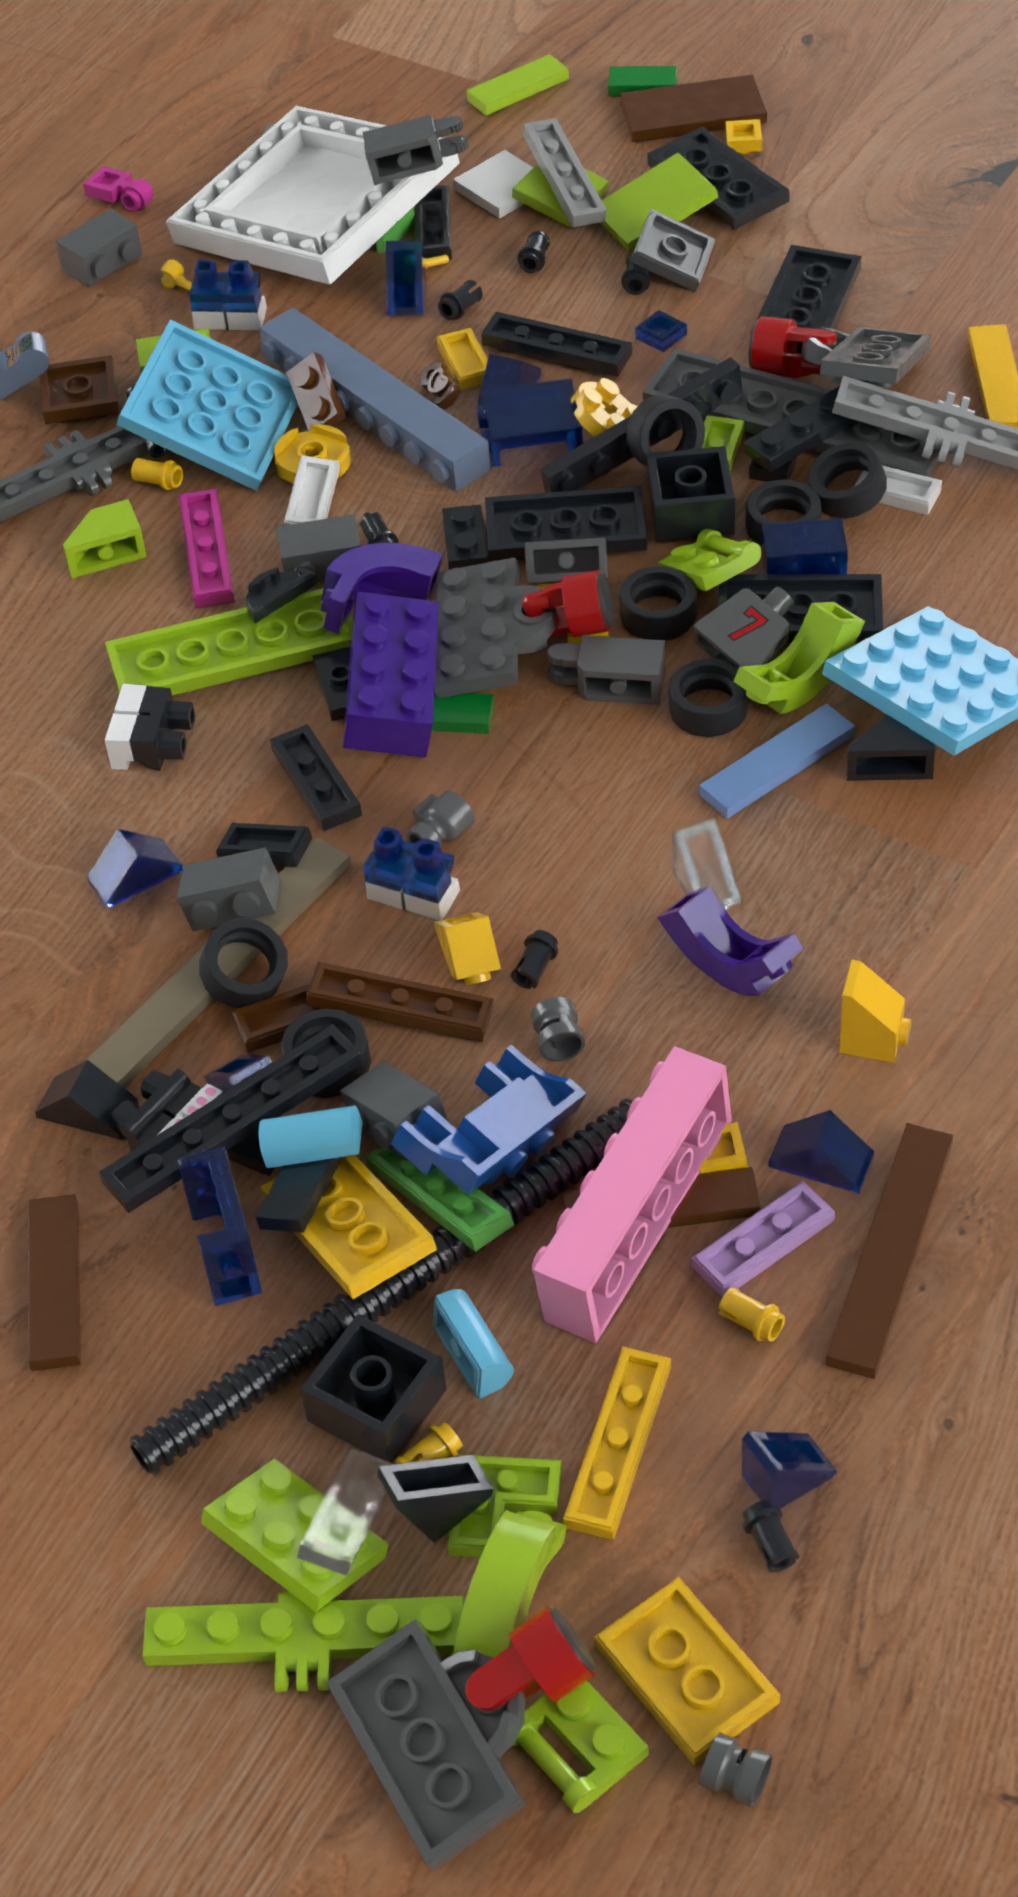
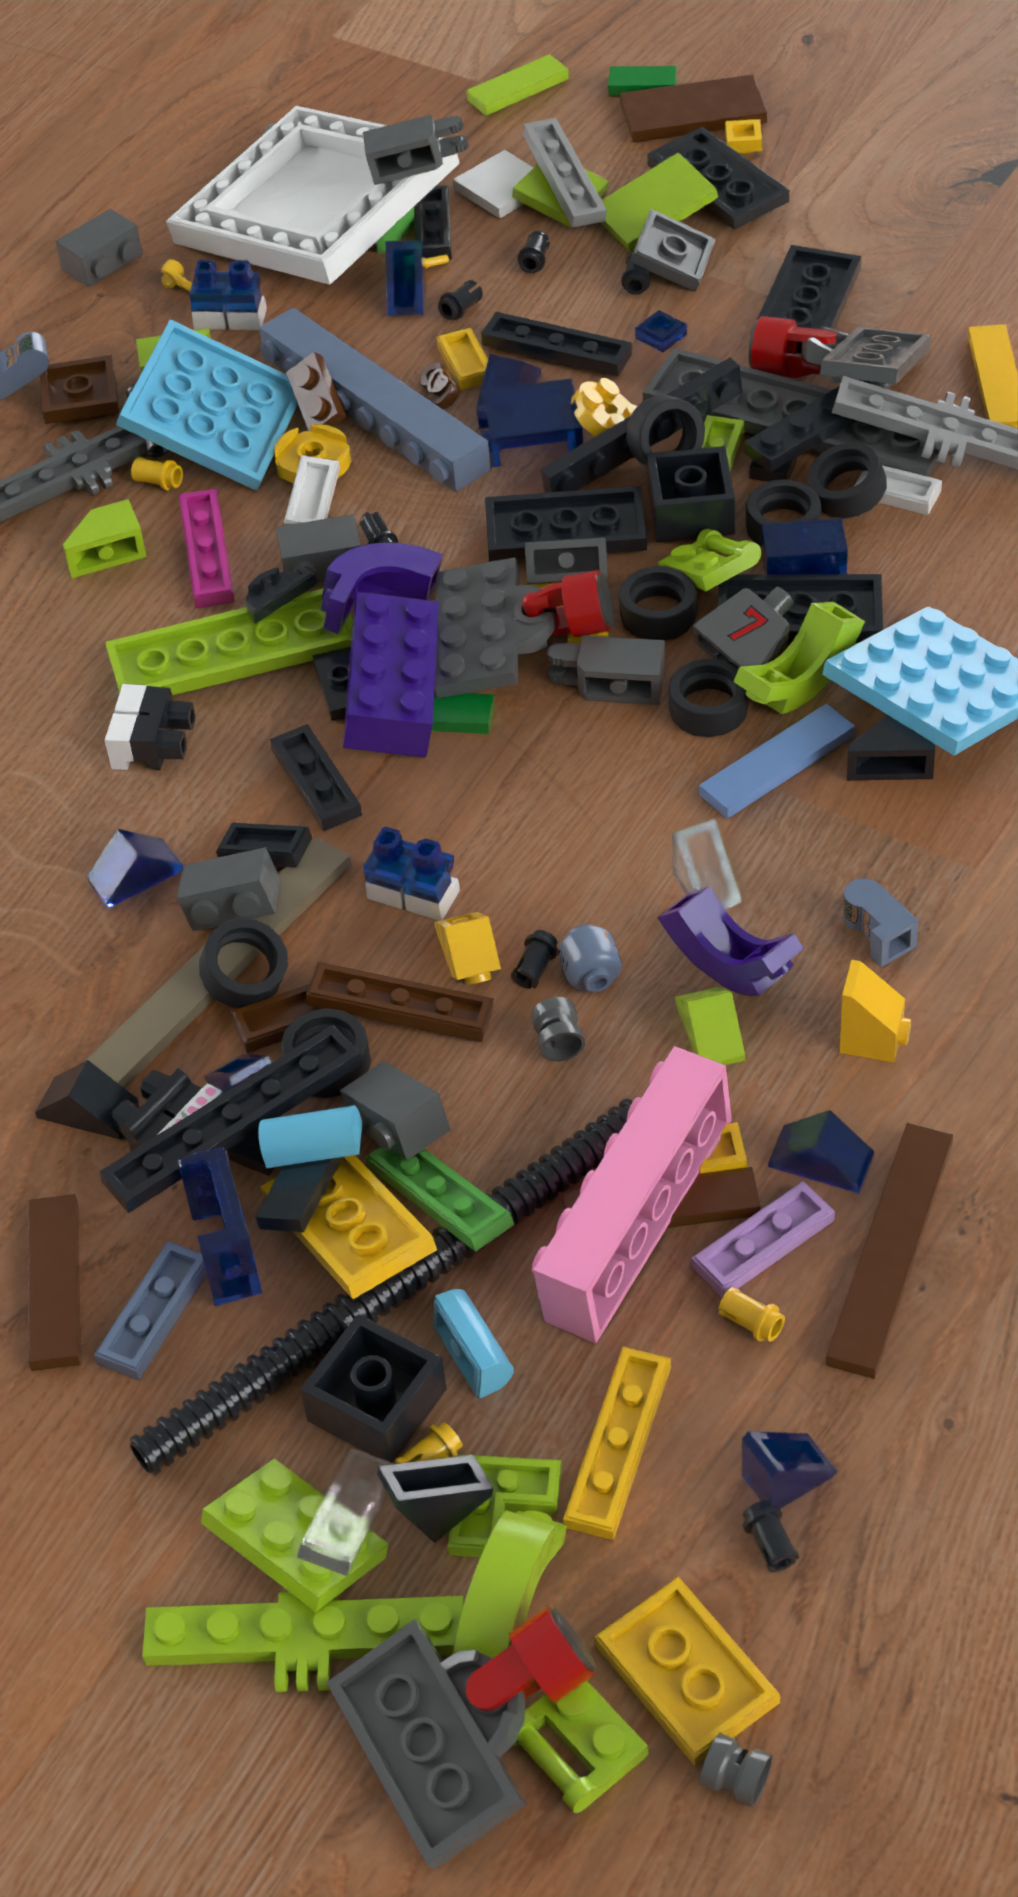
(113, 184): dark pink plate -> none
(152, 1311): none -> sand blue tile
(441, 818): dark grey piece -> none
(464, 536): black plate -> none
(498, 1133): blue bracket -> none
(590, 958): none -> sand blue head
(712, 1024): none -> lime slope
(881, 920): none -> sand blue leg

